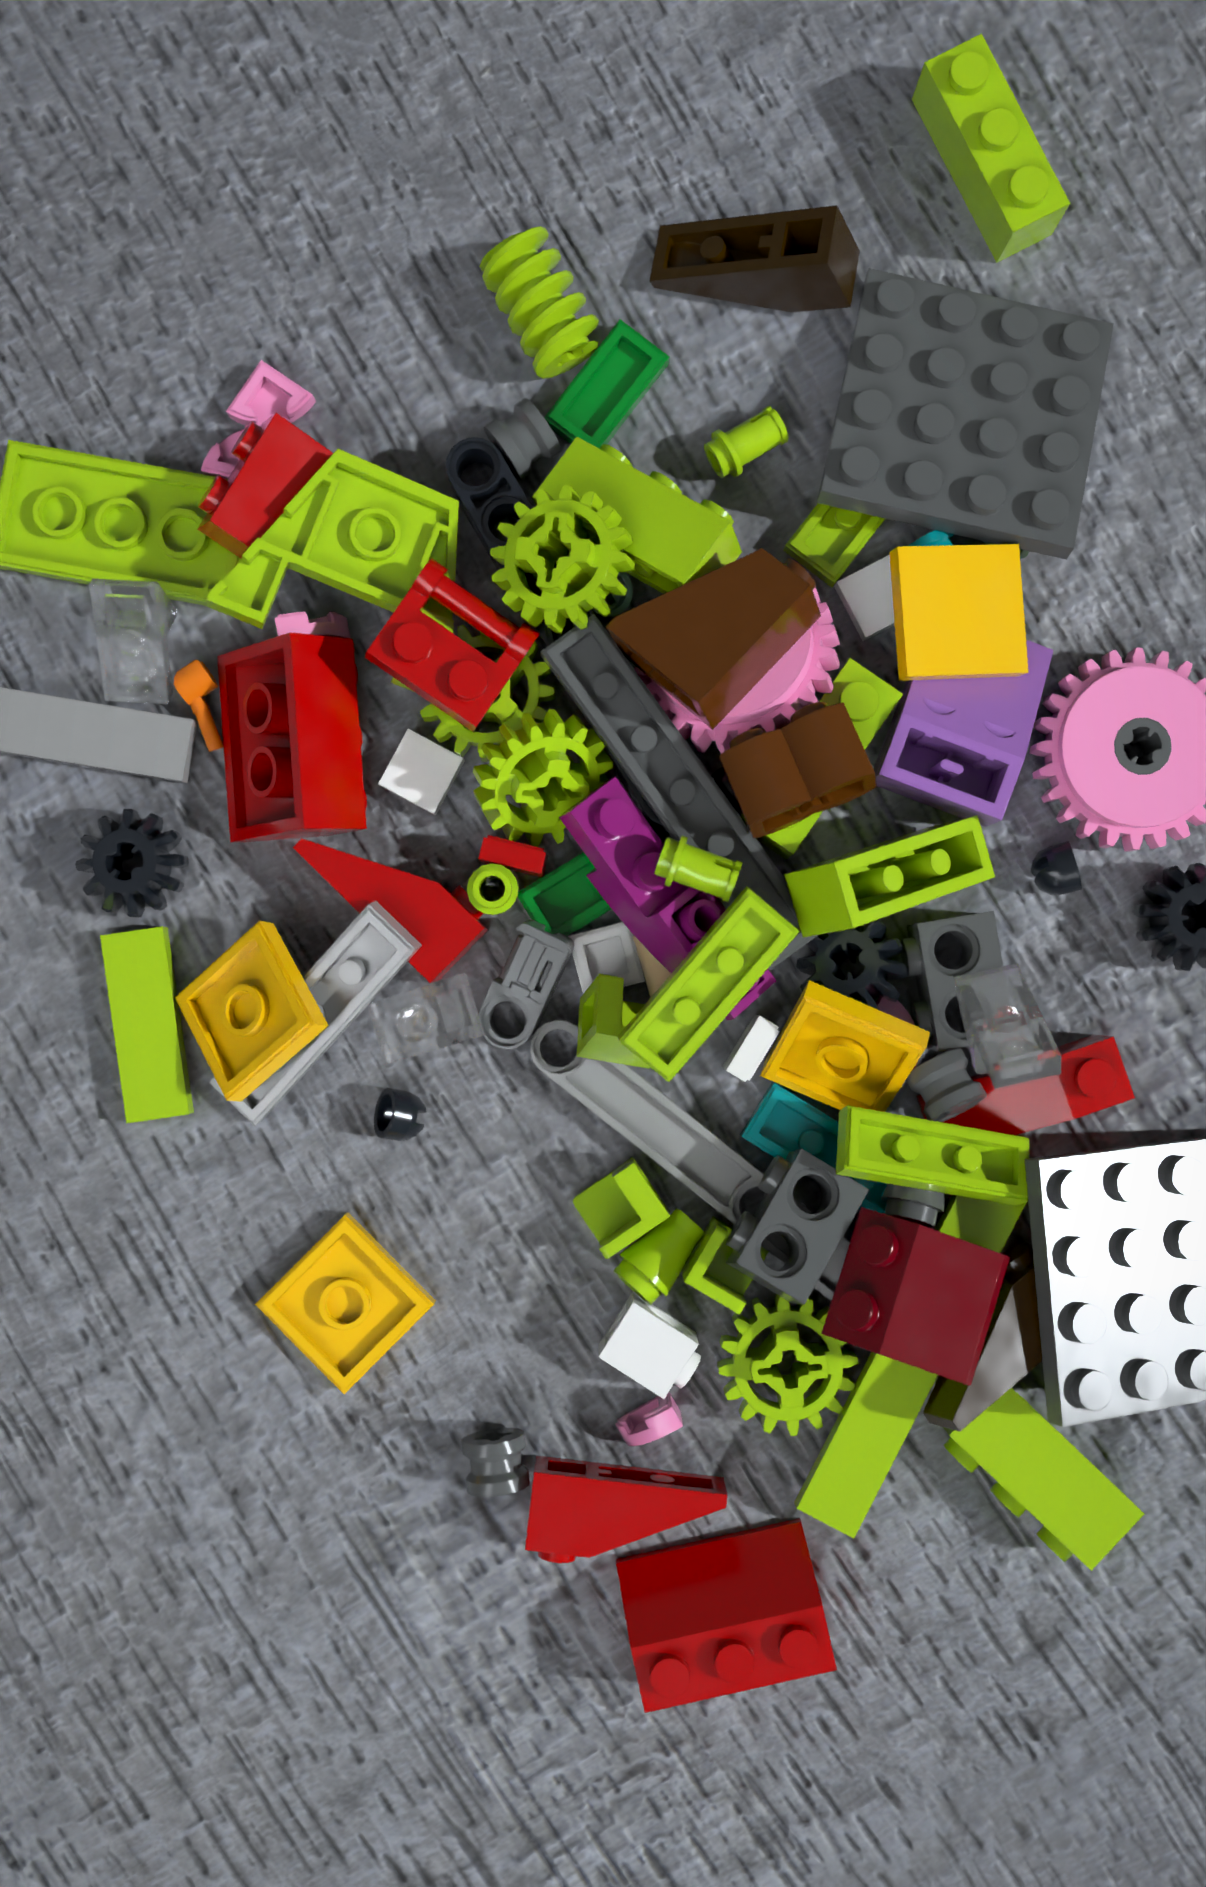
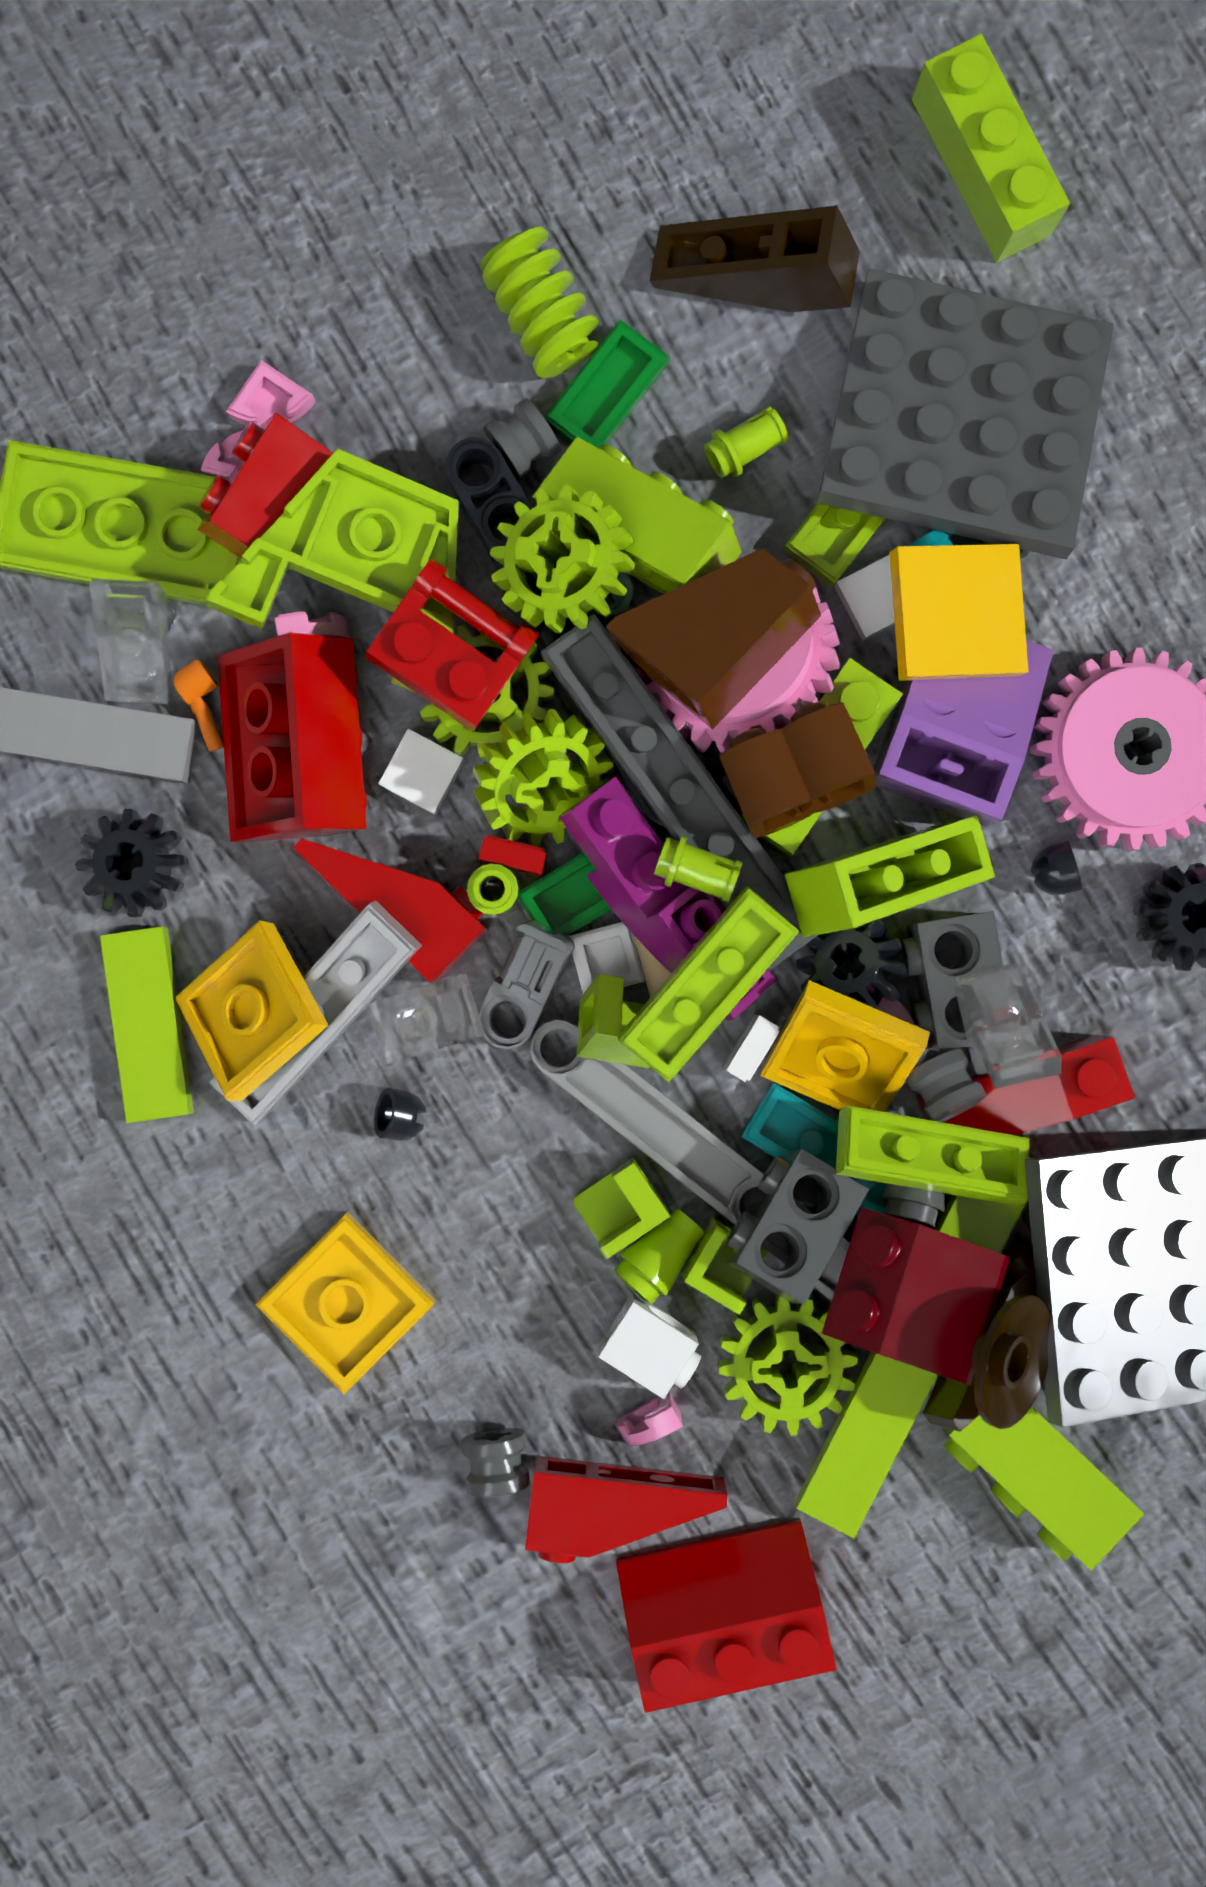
(1011, 1361): none -> dark brown dish

